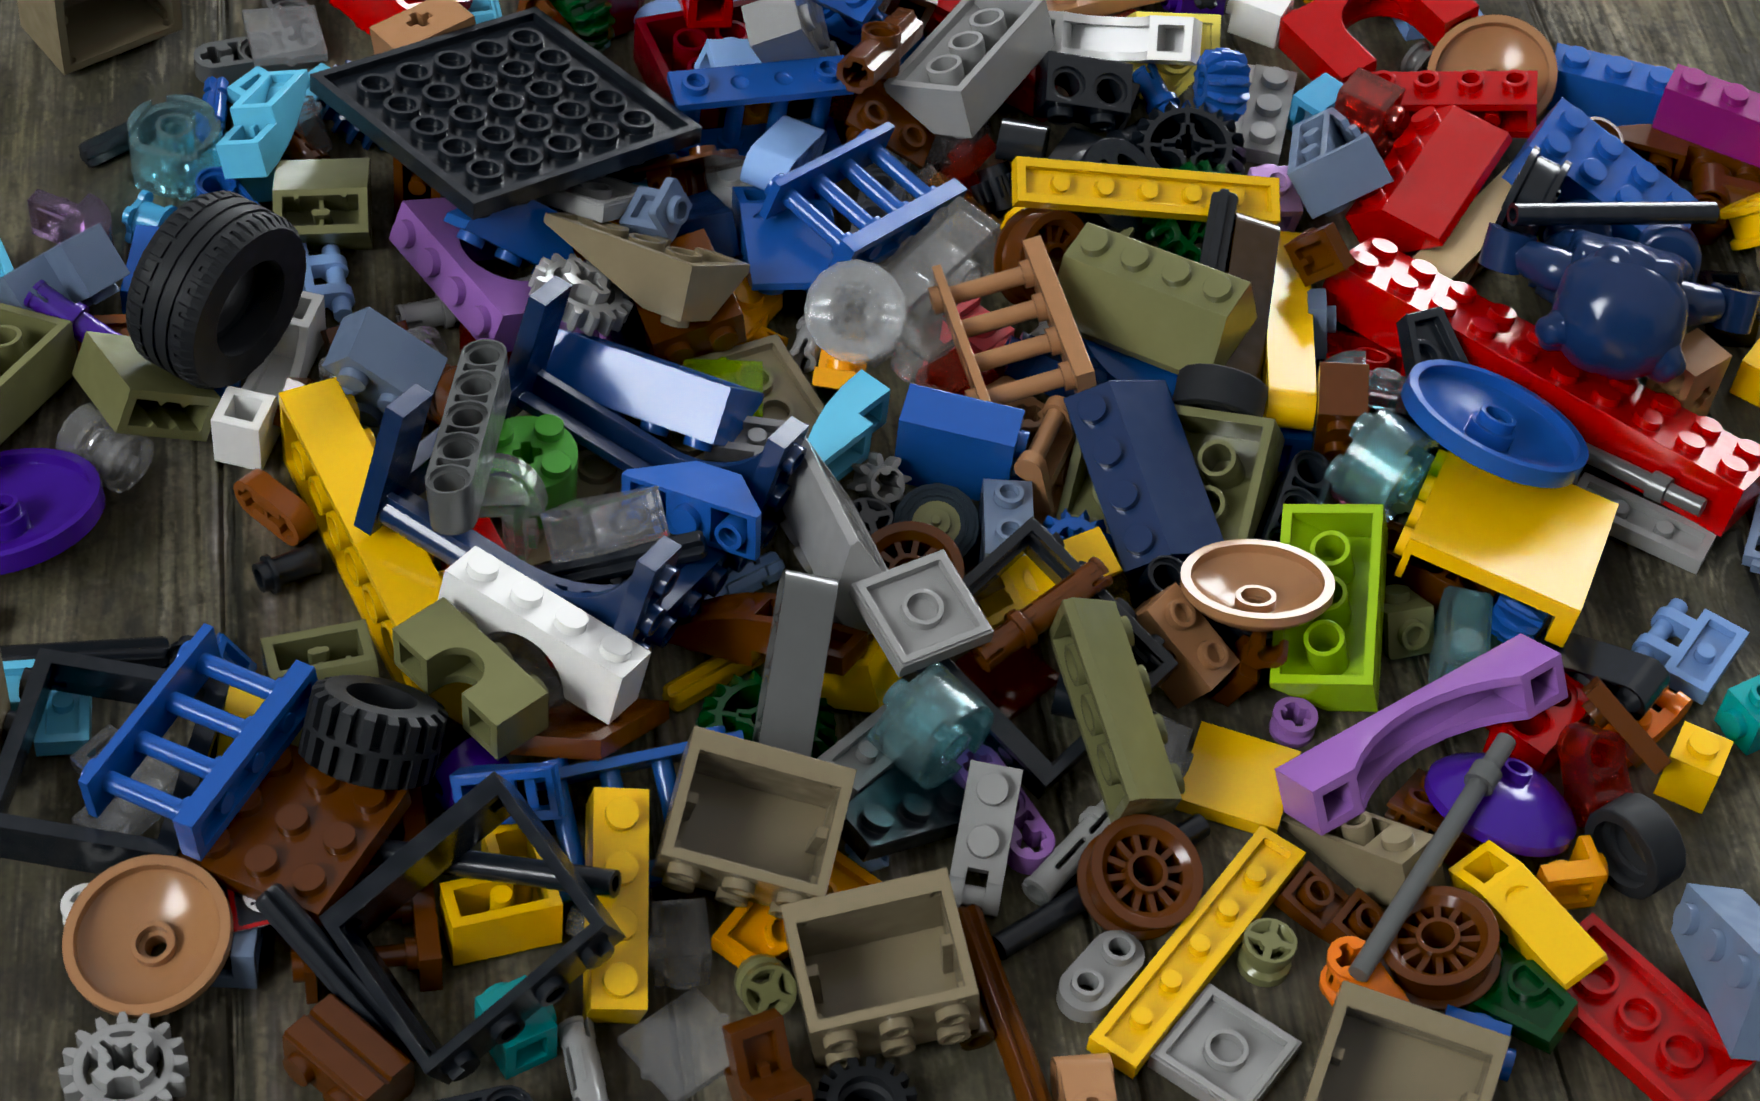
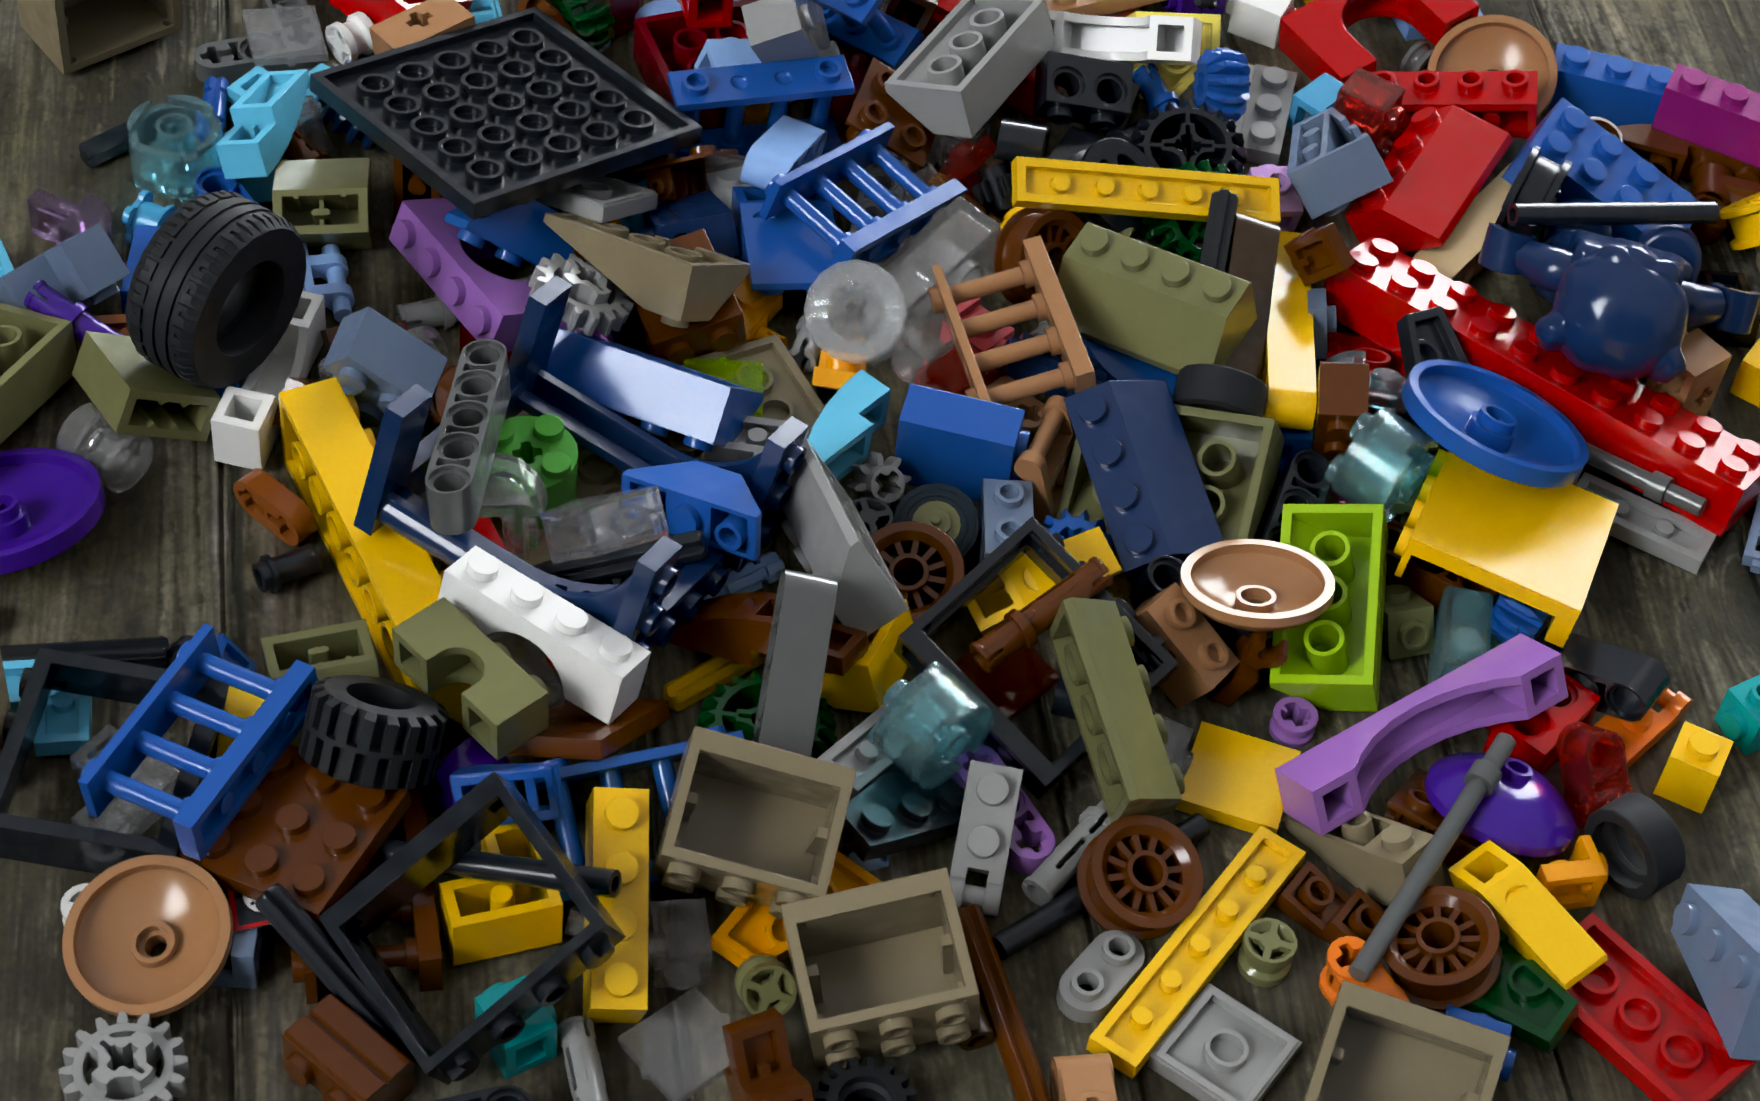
(350, 38): none -> white wheel
(657, 210): sand blue bracket -> none
(880, 50): reddish brown piece -> none
(921, 613): light grey tile -> none
(1607, 709): reddish brown plate -> none
(1703, 654): medium blue plate -> none

